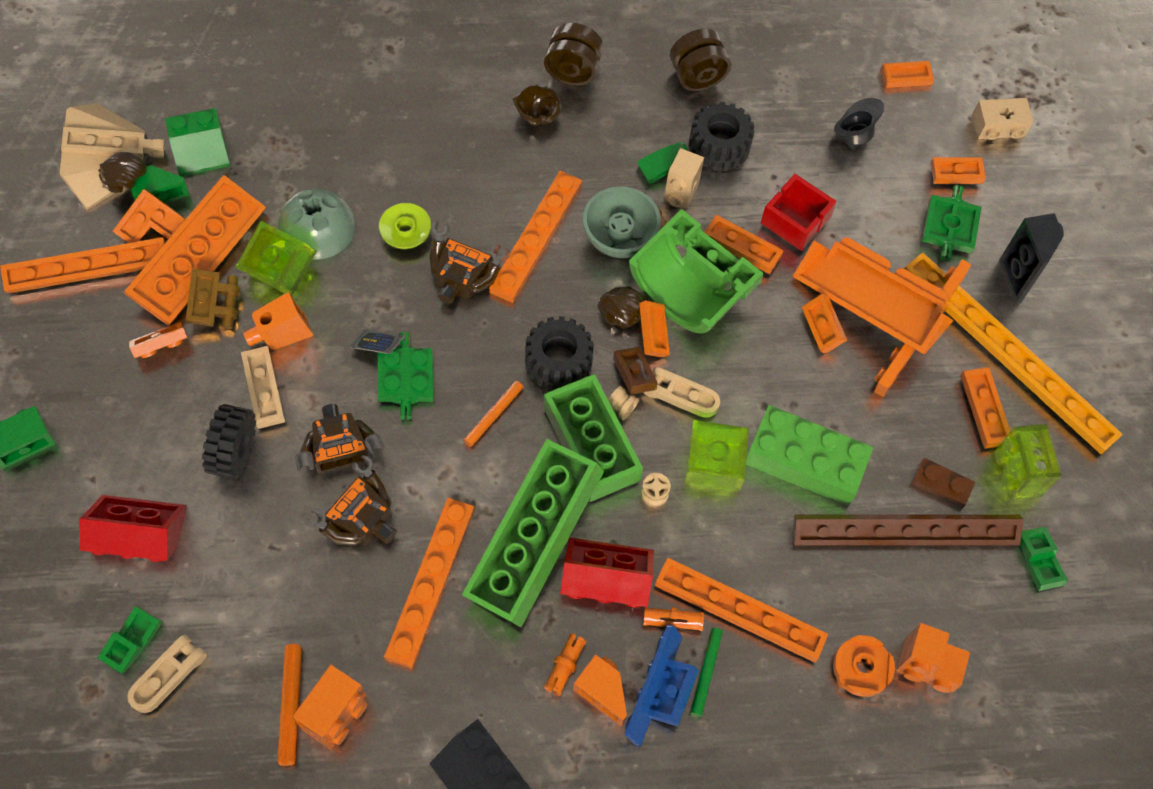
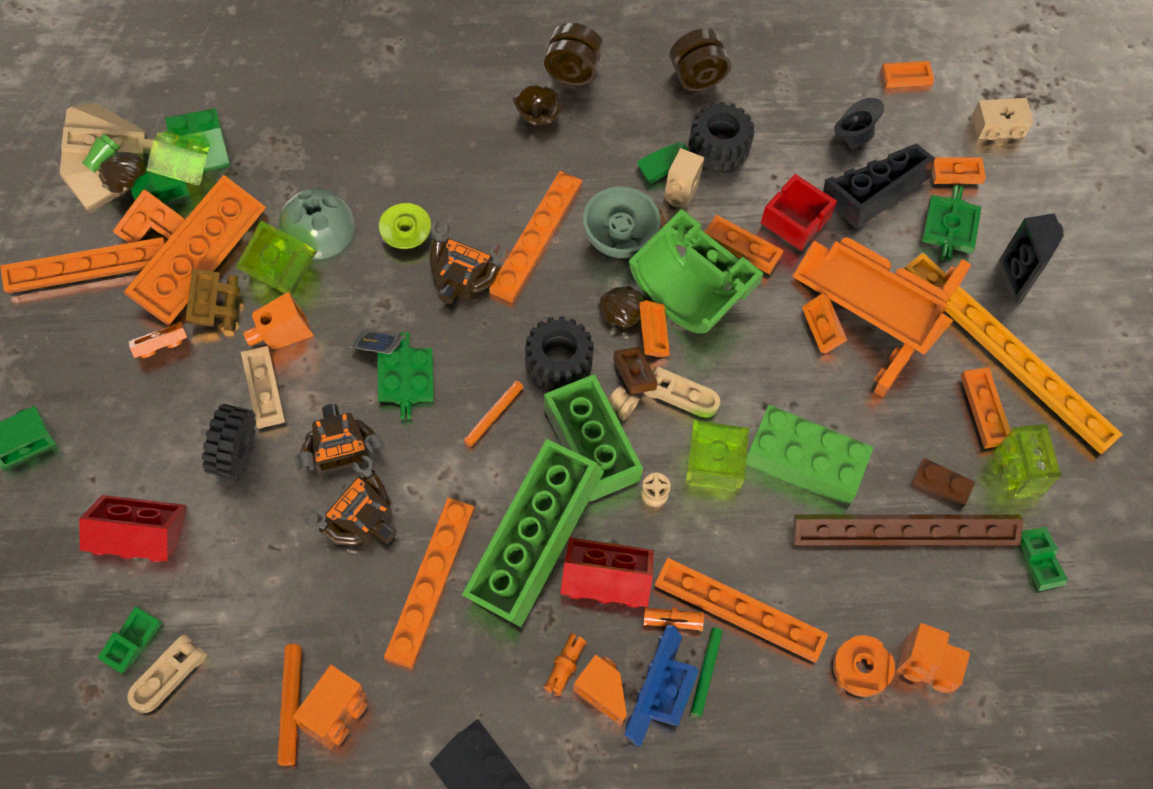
(99, 152): none -> bright green cone
(177, 158): none -> clear neon green brick
(875, 187): none -> black wedge

